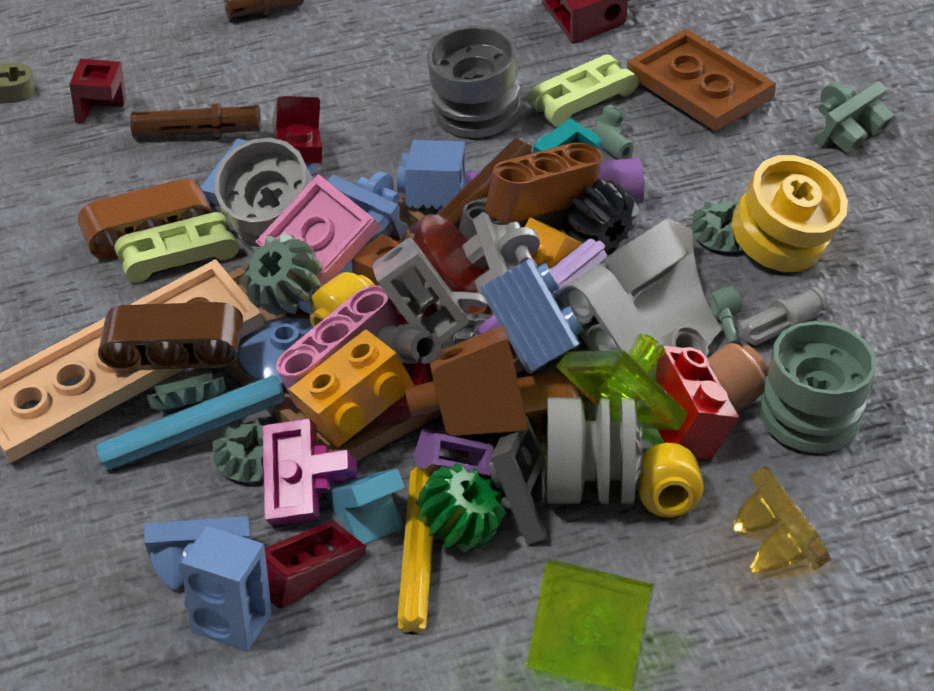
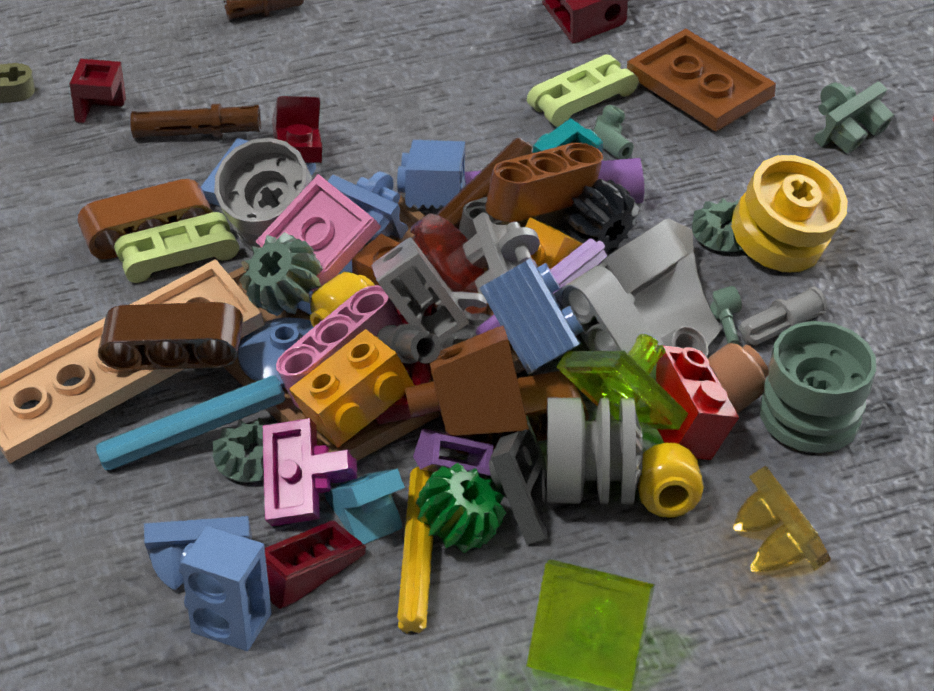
(186, 391): sand green gear -> none
(474, 81): flat silver wheel -> none

